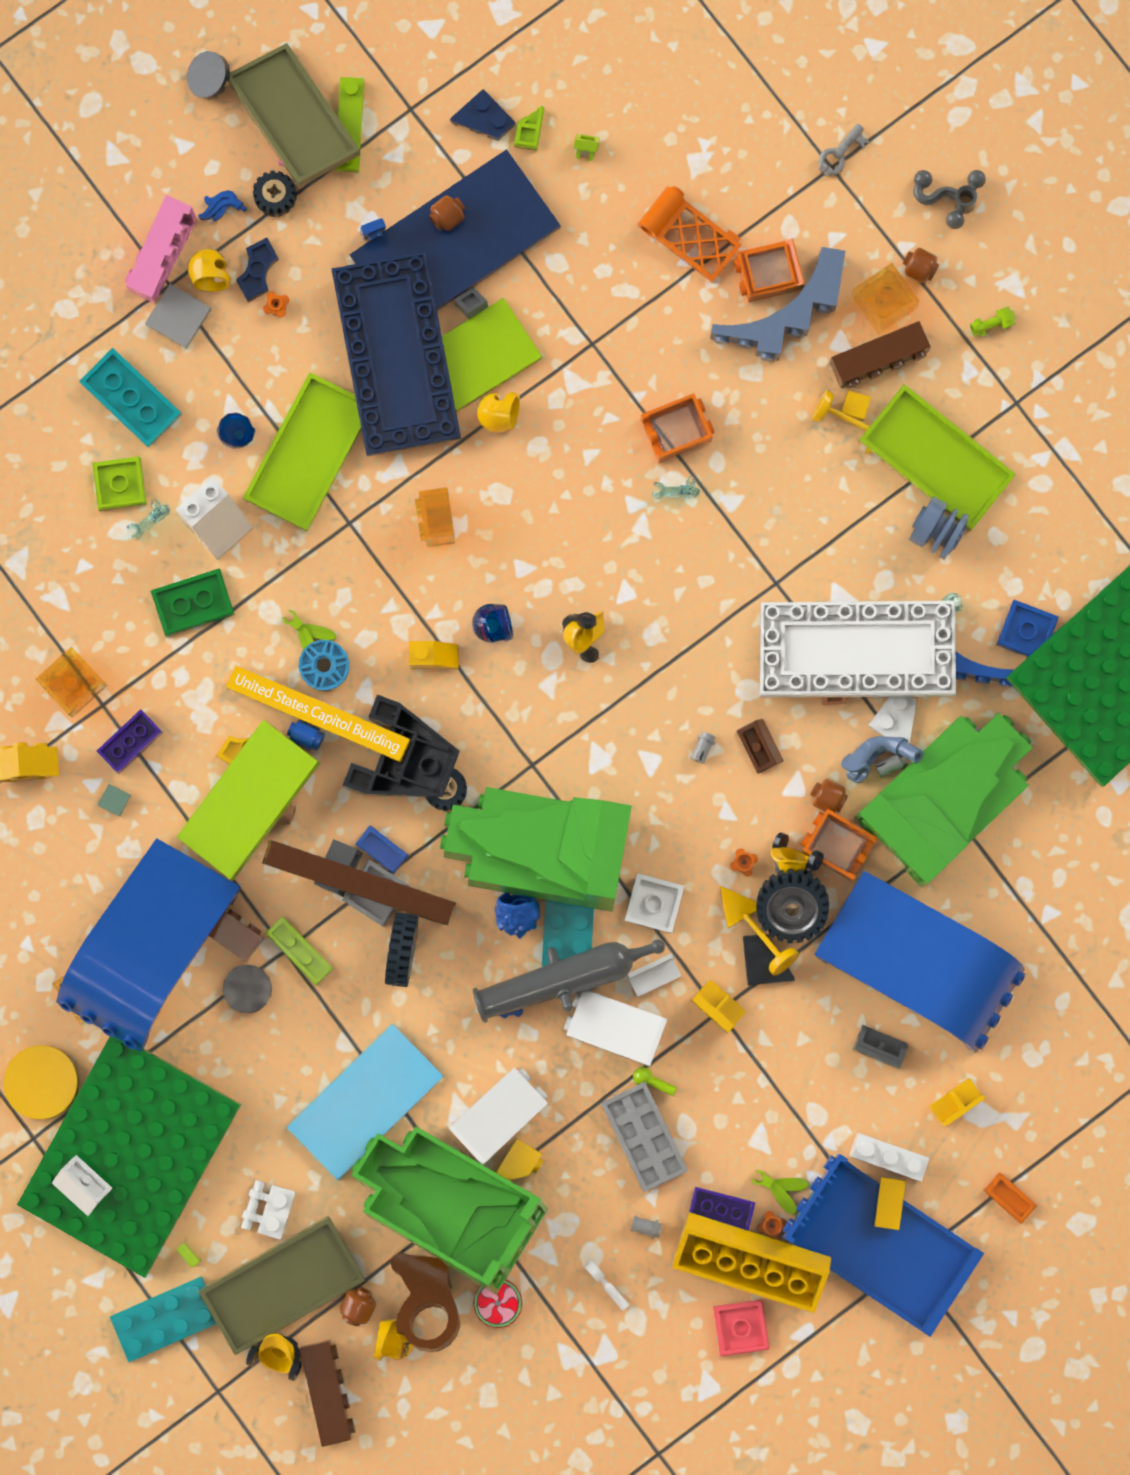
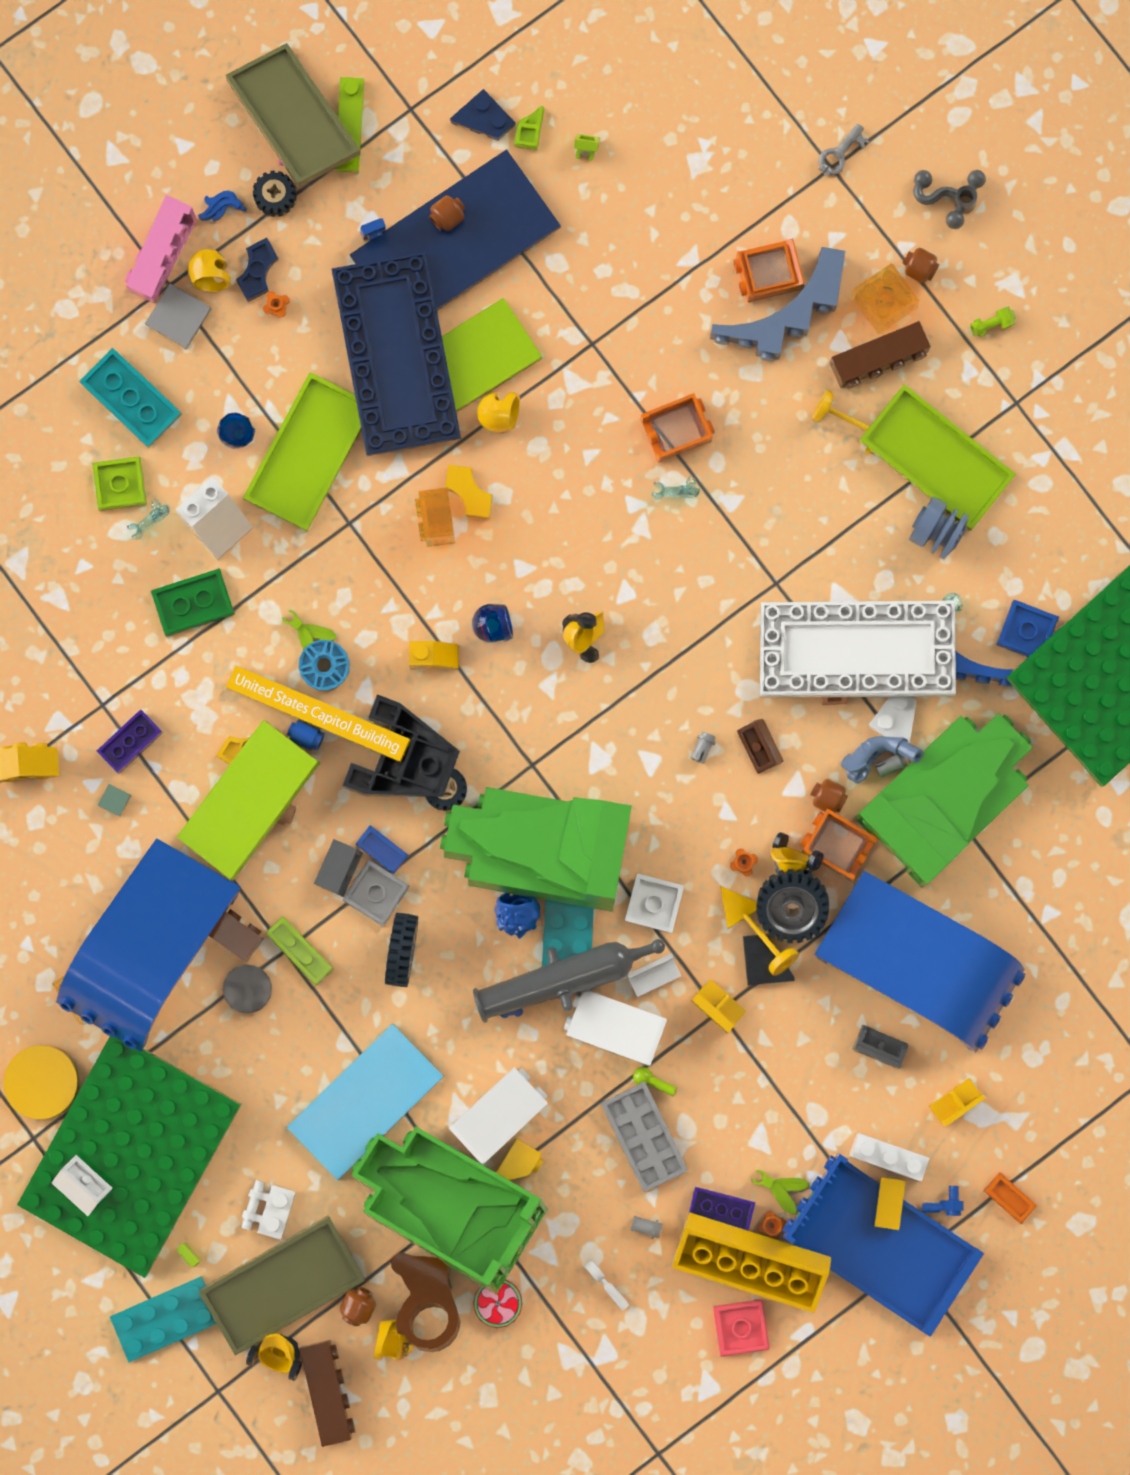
(71, 682): clear yellow brick -> none
(208, 75): tile -> none
(358, 882): reddish brown tile -> none
(461, 482): none -> yellow tile
(471, 303): dark grey plate -> none
(663, 215): orange piece -> none
(856, 405): yellow tile -> none
(952, 1206): none -> blue piece

